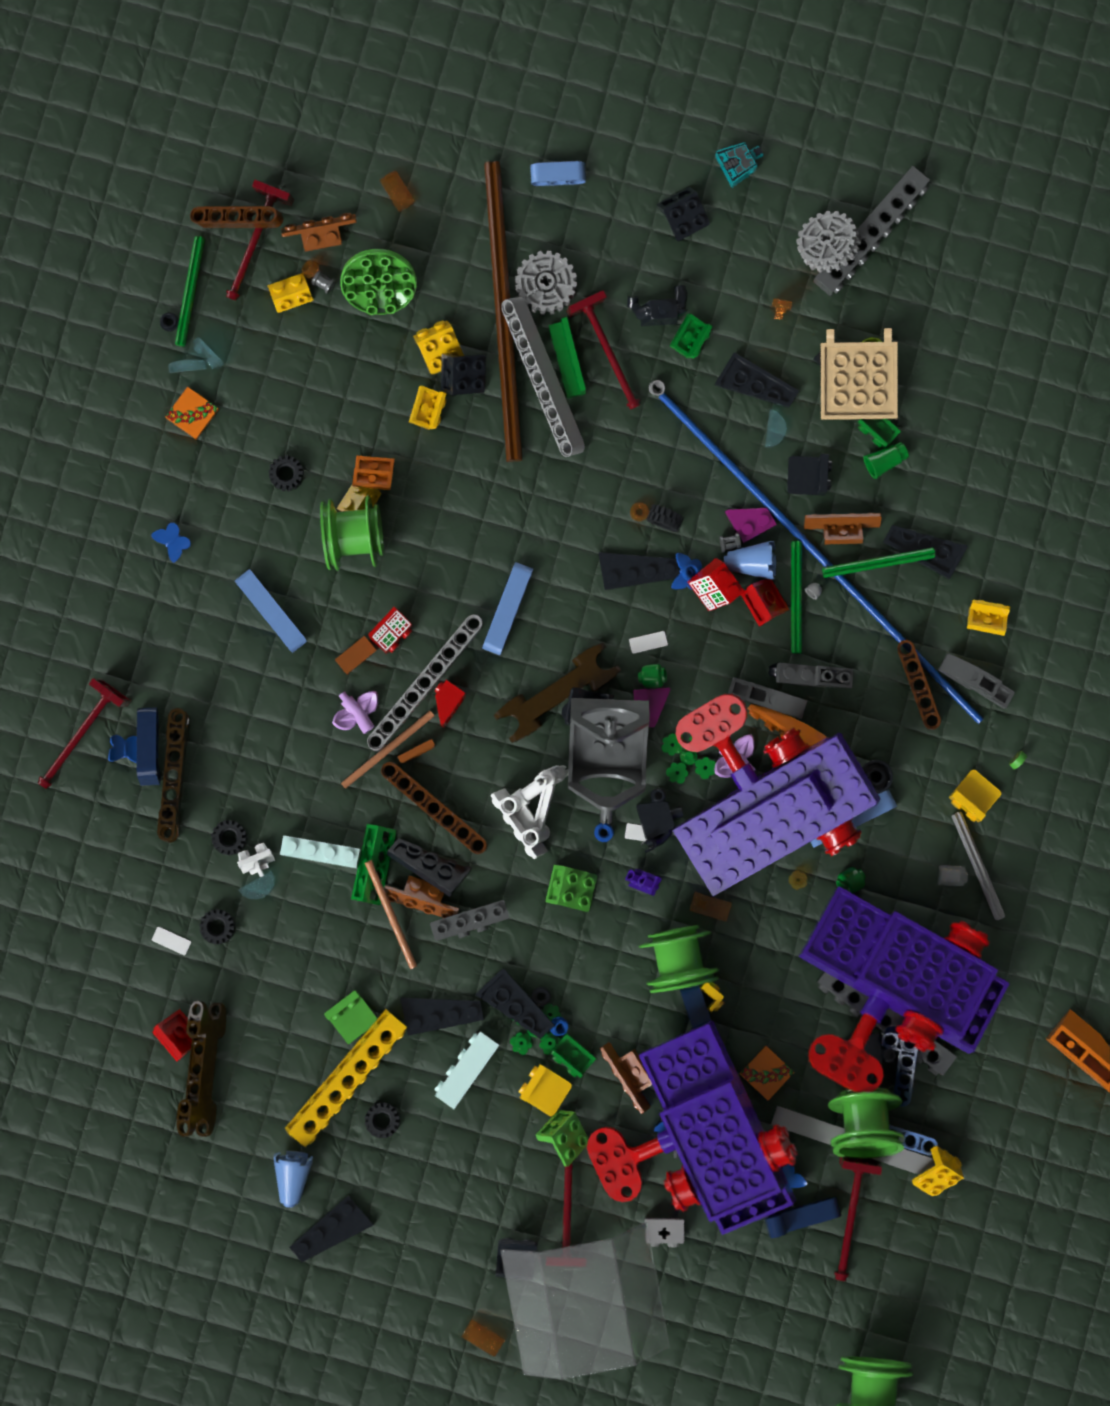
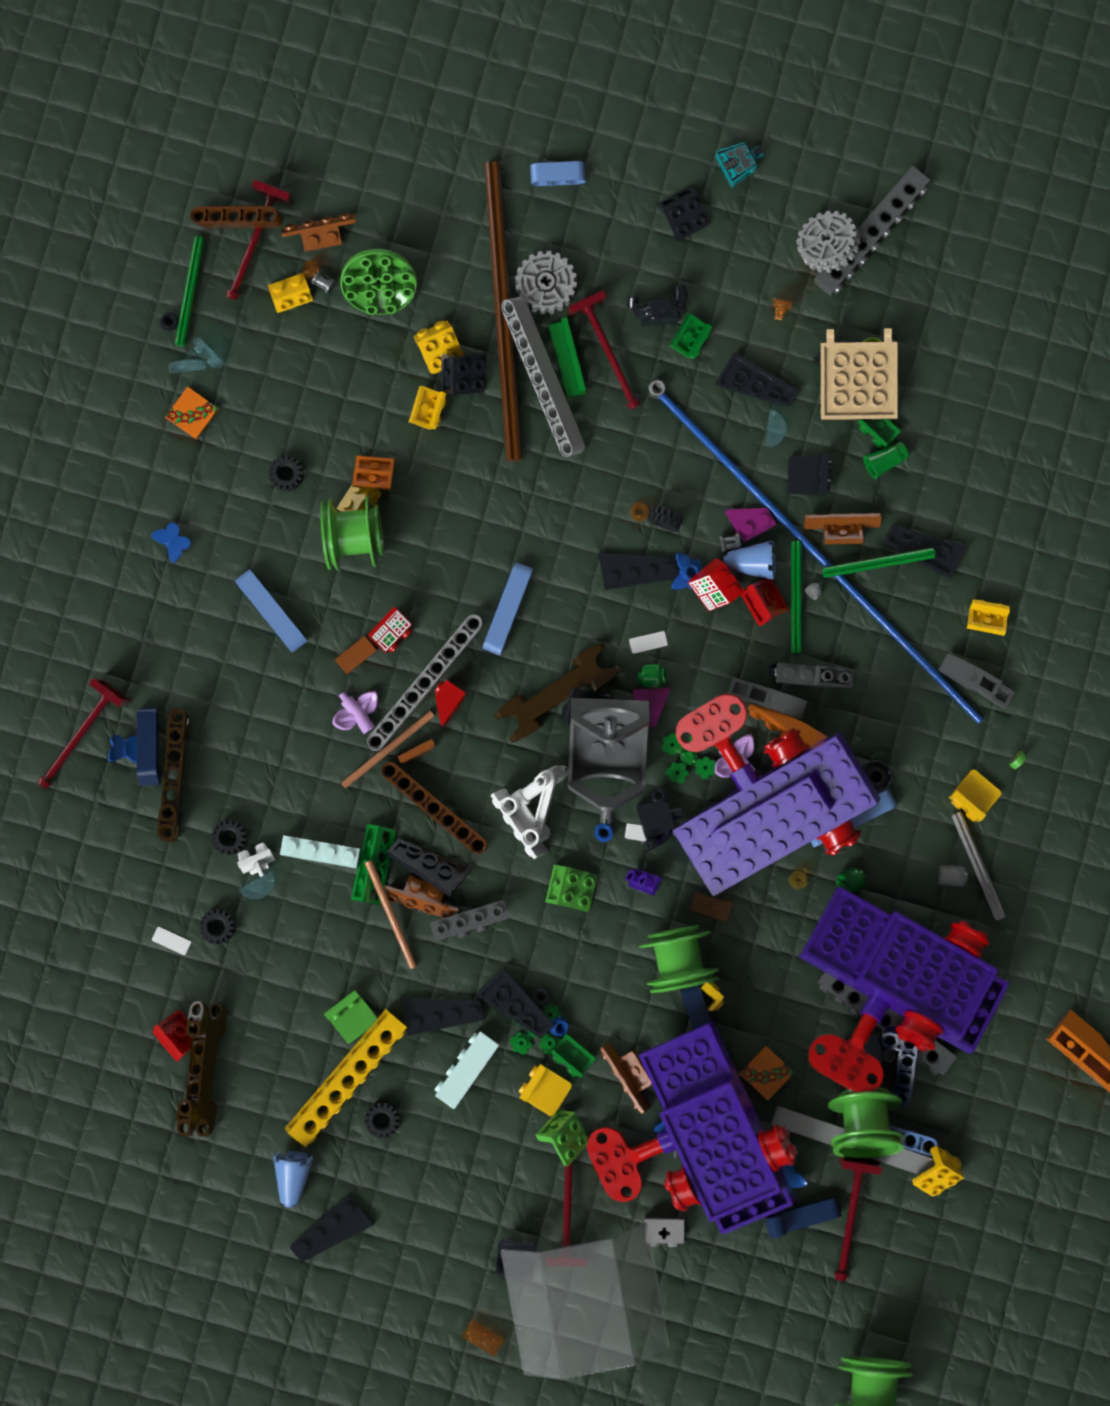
(397, 191): clear orange plate -> none
(919, 694): reddish brown beam -> none

